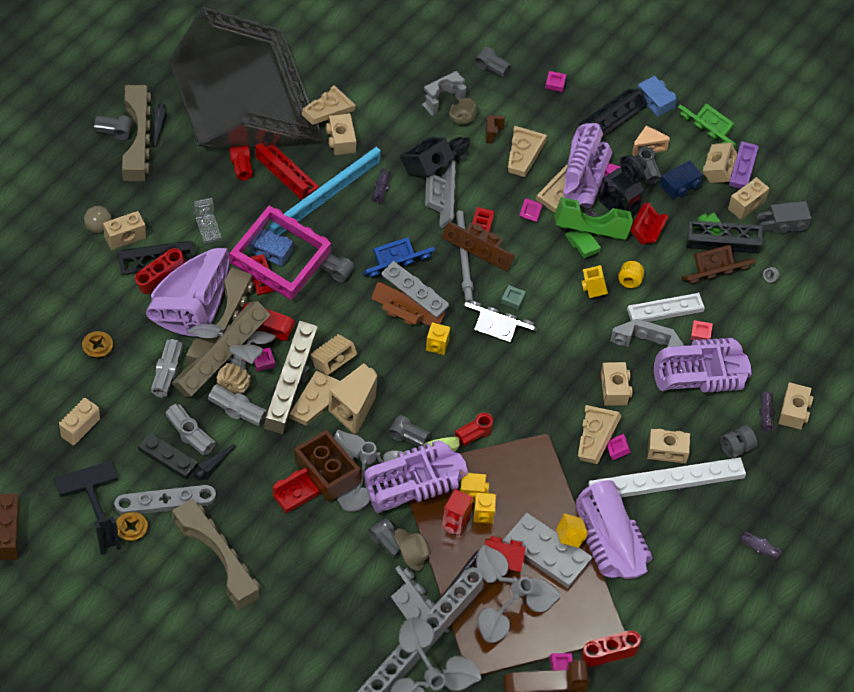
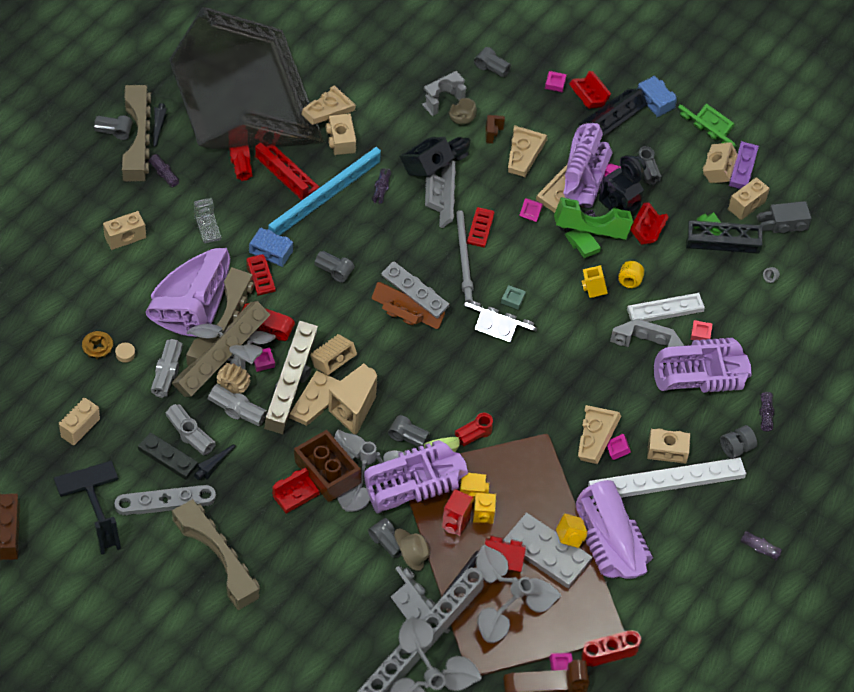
(95, 218): dark tan hair -> none
(125, 352): none -> tan tile
(131, 519): pearl gold gear -> none
(151, 250): black fence -> none
(151, 271): red beam -> none
(164, 170): none -> clear purple pin
(265, 275): dark pink window -> none
(397, 251): blue bracket -> none
(438, 338): yellow brick -> none
(480, 243): reddish brown bracket -> none
(591, 90): none -> red bracket
(613, 393): tan brick -> none
(652, 139): light nougat slope -> none
(681, 180): dark blue brick -> none
(715, 261): reddish brown bracket -> none
(796, 396): tan brick -> none

